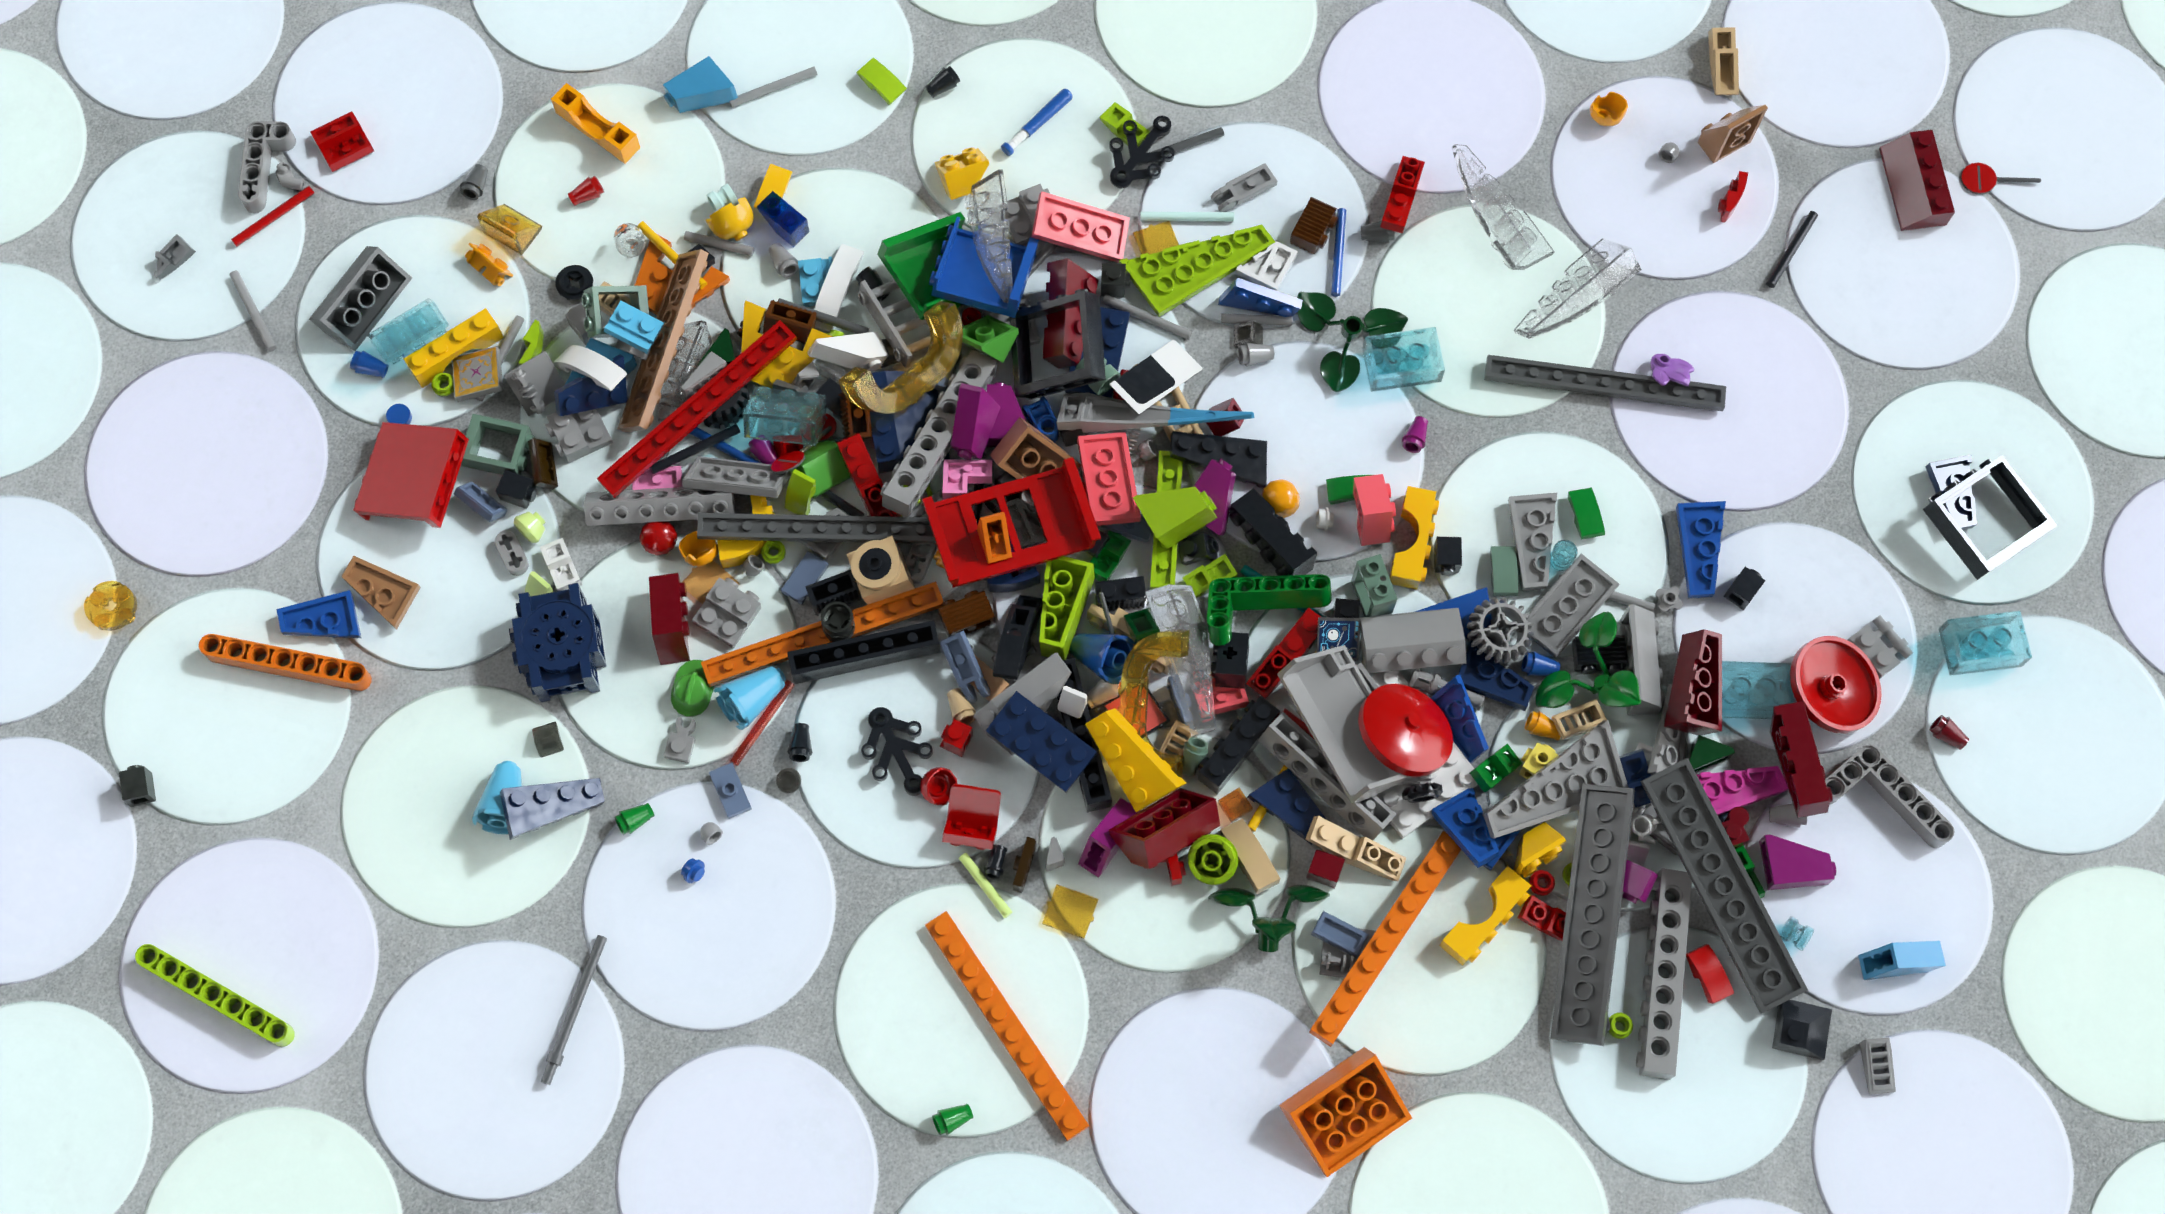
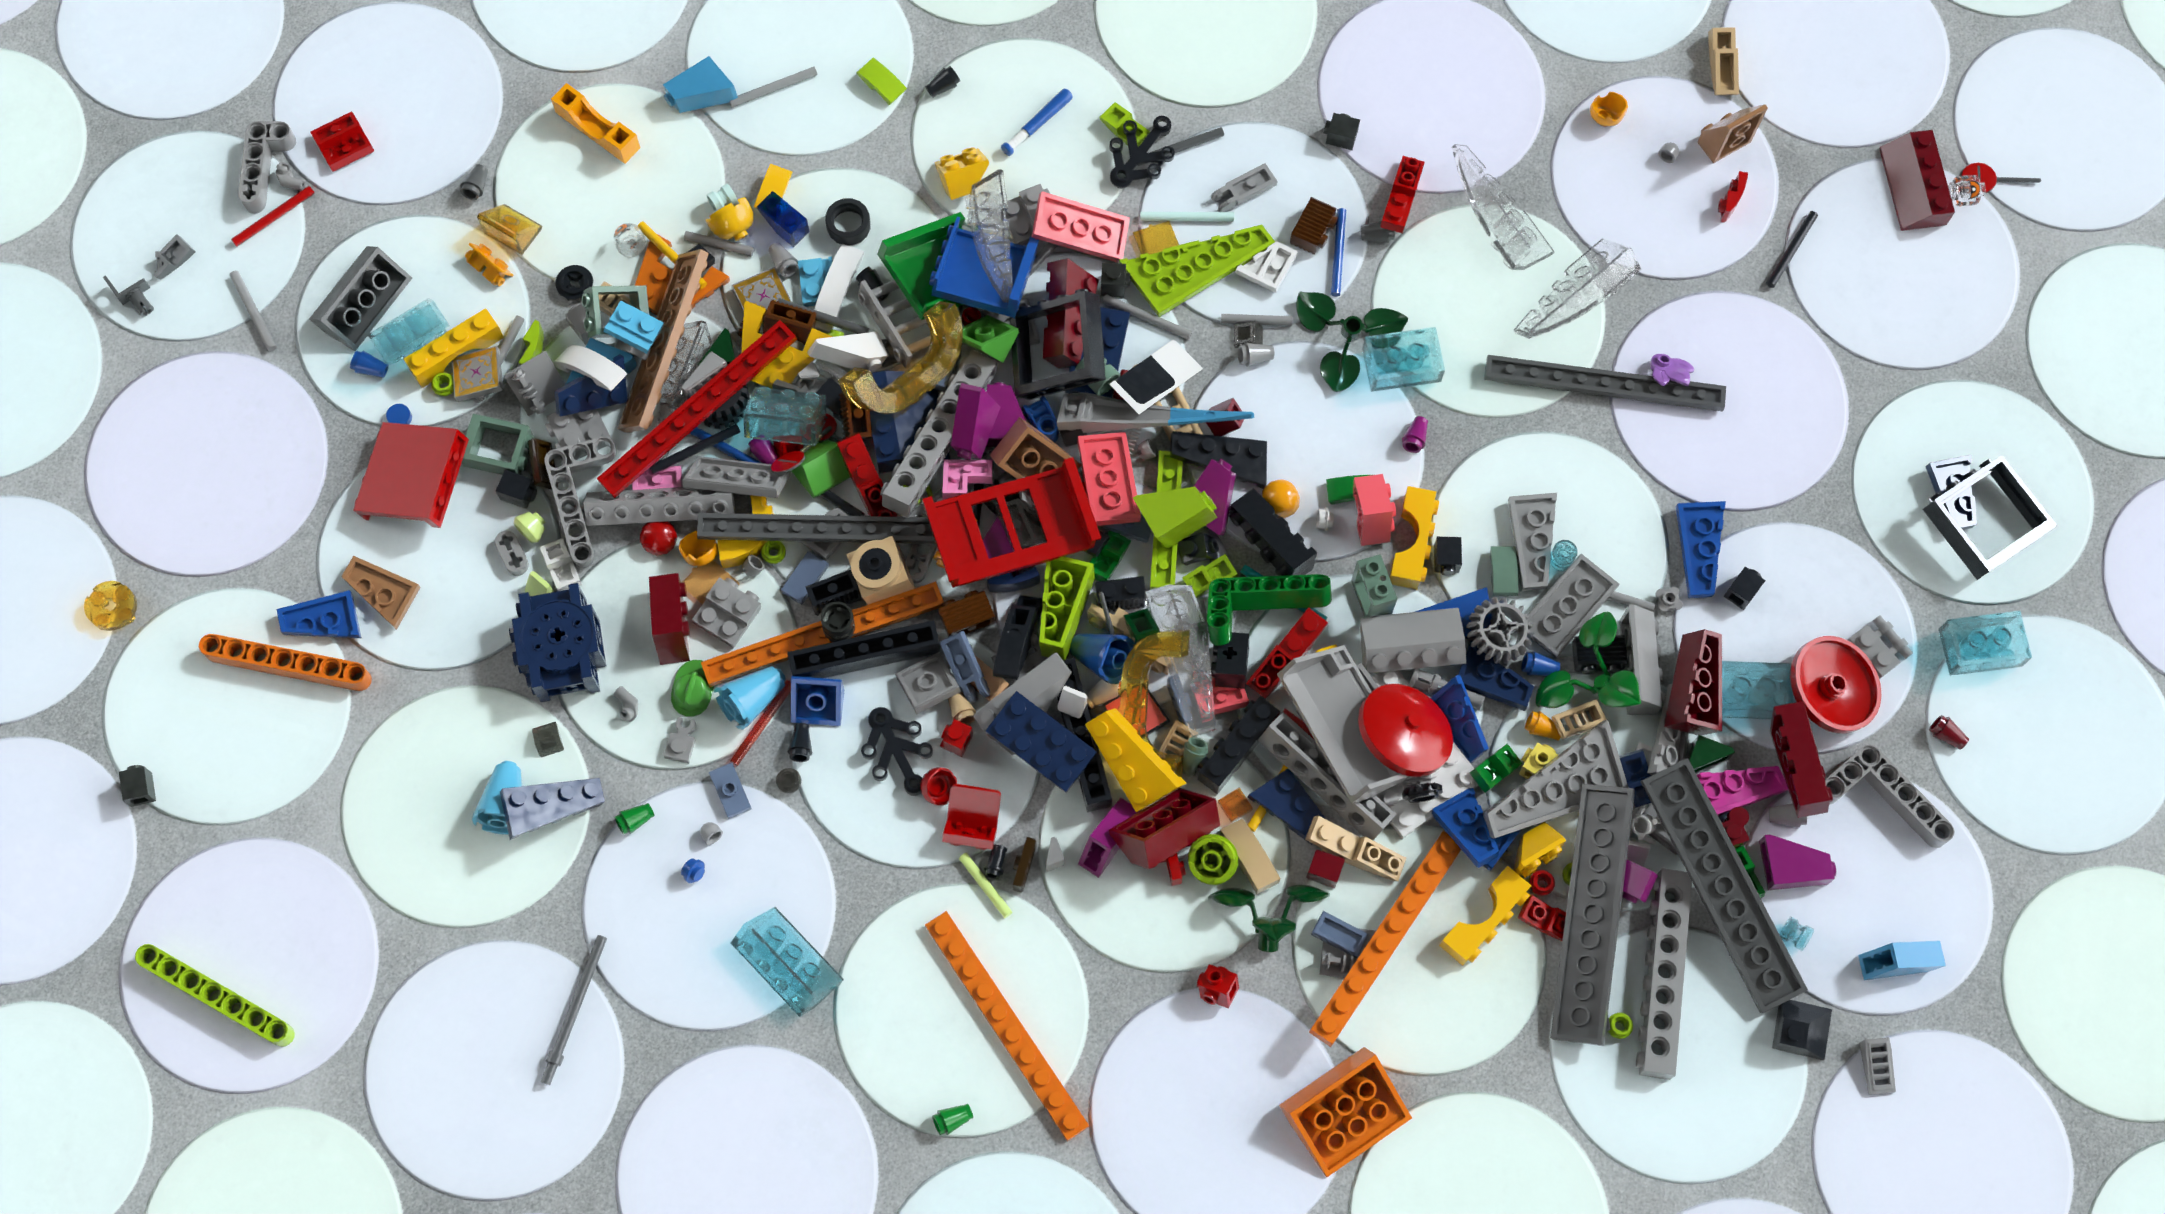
(134, 294): none -> dark grey bracket
(480, 501): sand blue plate -> none
(569, 495): none -> light grey beam
(586, 191): red cone -> none
(630, 704): none -> light grey arm
(761, 289): none -> tile
(786, 961): none -> clear light blue slope
(799, 493): lime slope -> none
(816, 700): none -> blue slope
(847, 205): none -> black tyre
(928, 683): none -> light grey tile
(994, 537): orange slope -> none
(1070, 911): clear yellow piece -> none
(1218, 986): none -> red brick
(1257, 298): blue wing -> none
(1339, 632): sticker -> none
(1342, 130): none -> pearl dark grey brick
(1346, 608): black brick -> none
(1587, 513): green slope -> none
(1710, 972): red slope -> none
(1966, 190): none -> clear head

